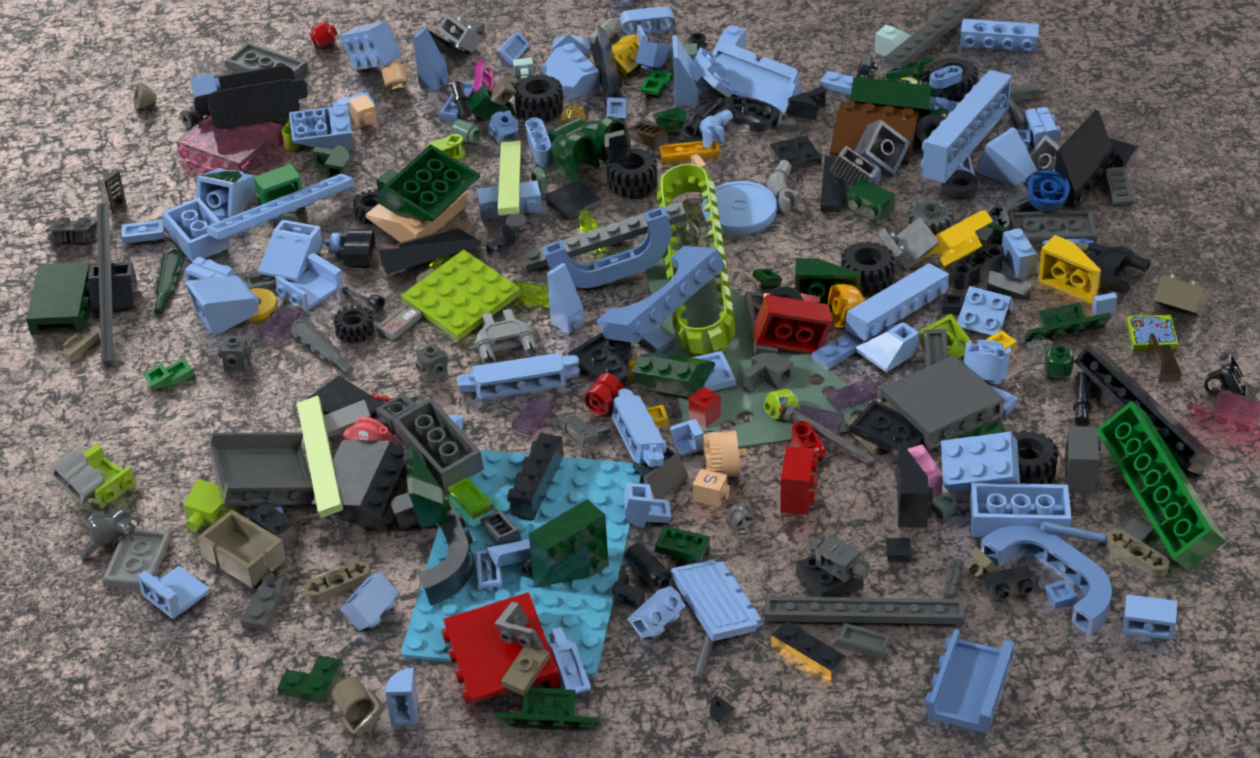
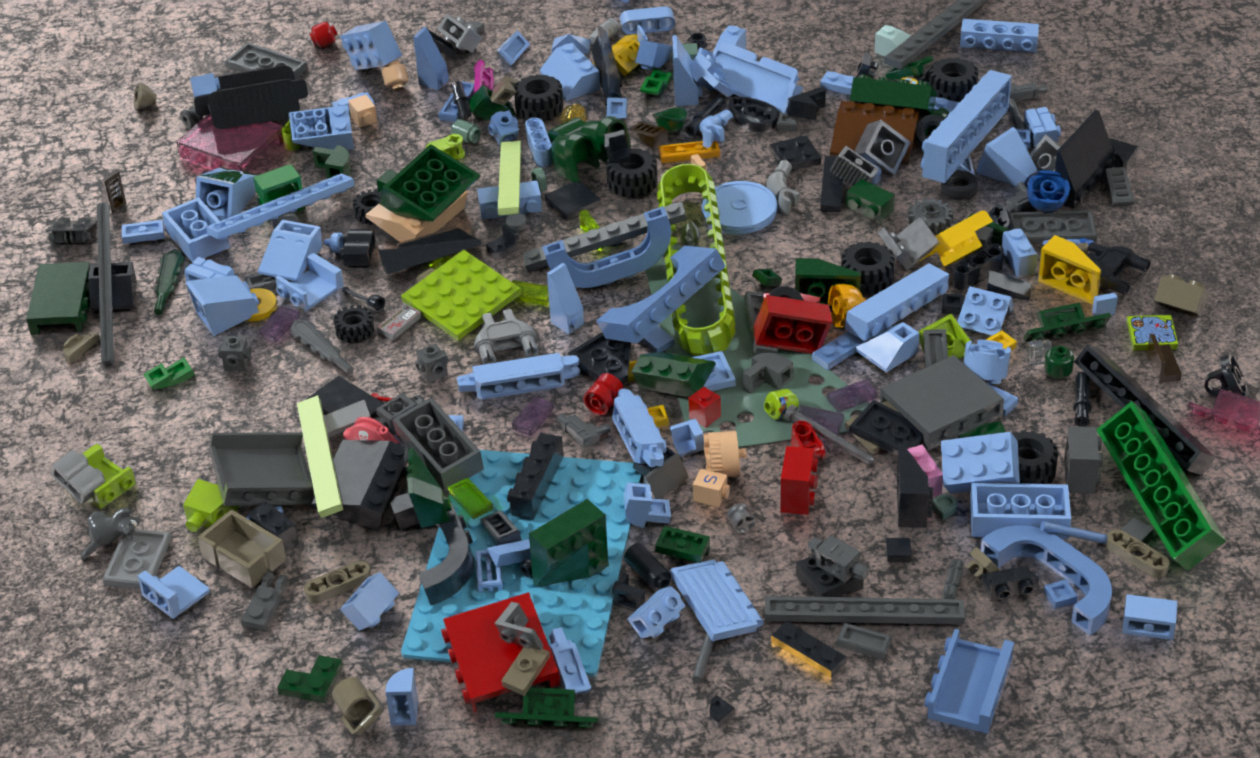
(523, 67): light aqua tile -> none
(946, 77): medium blue beam -> none

